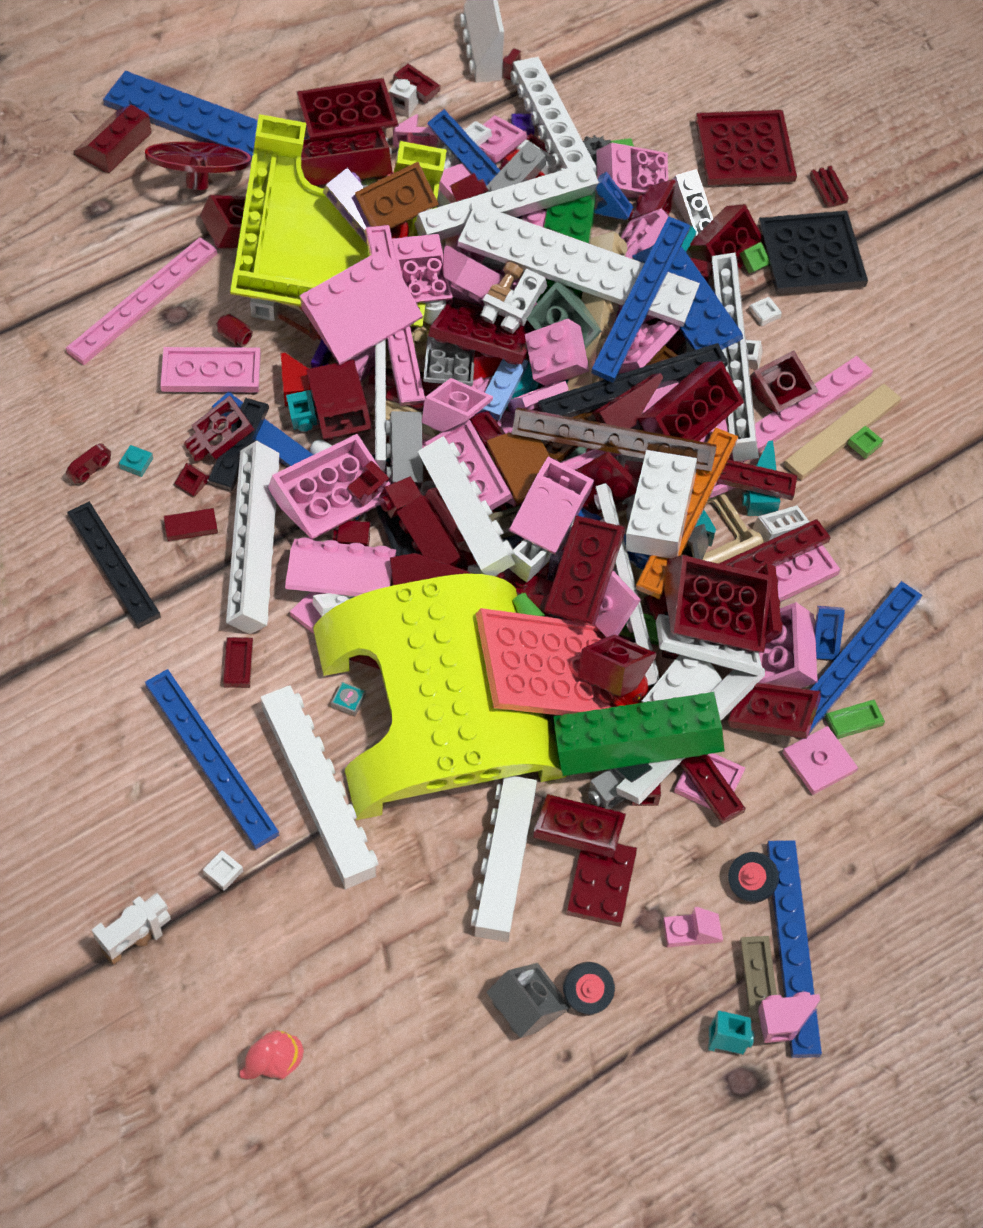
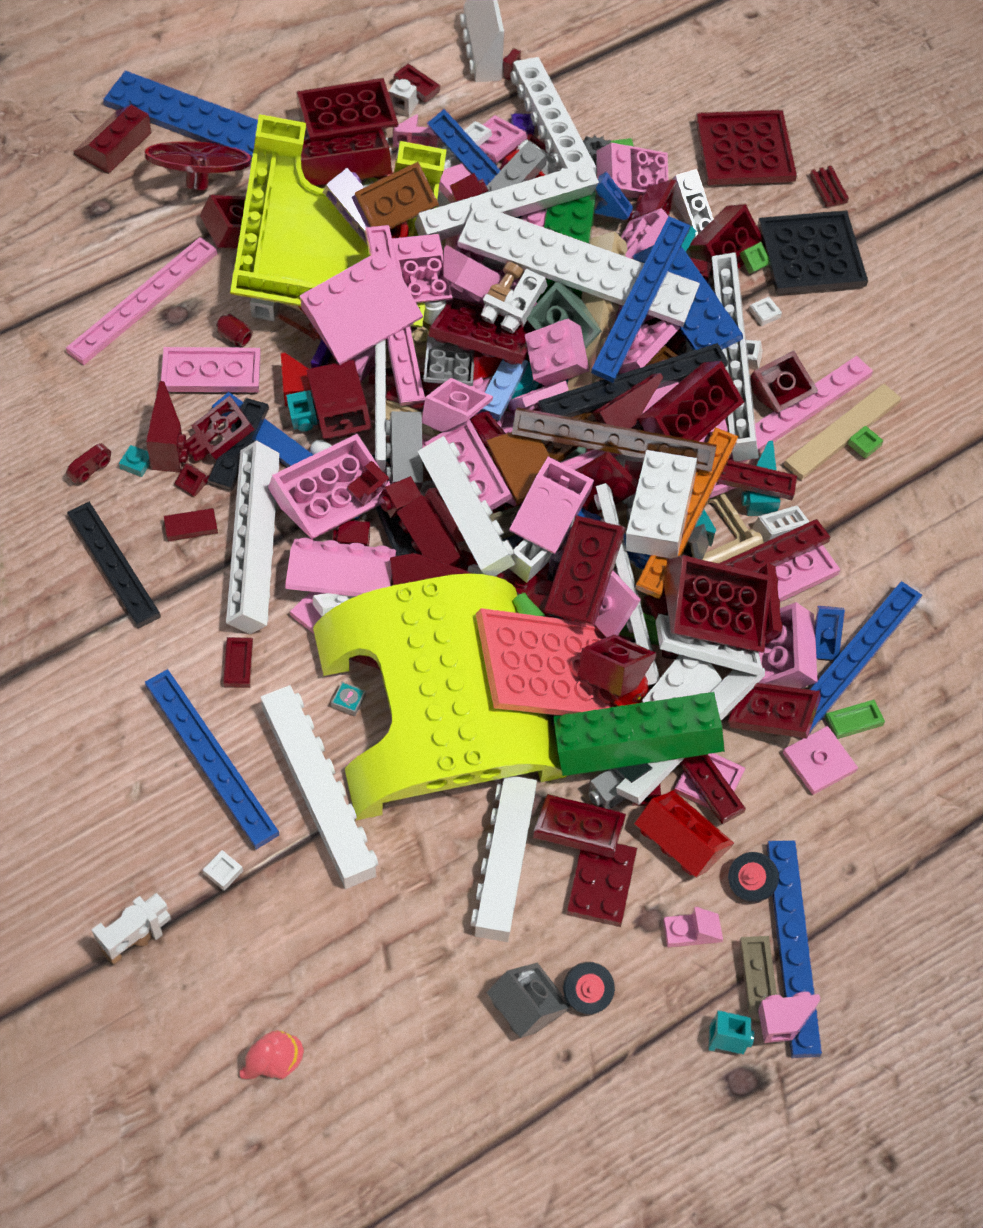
(165, 436): none -> dark red slope
(683, 833): none -> red slope

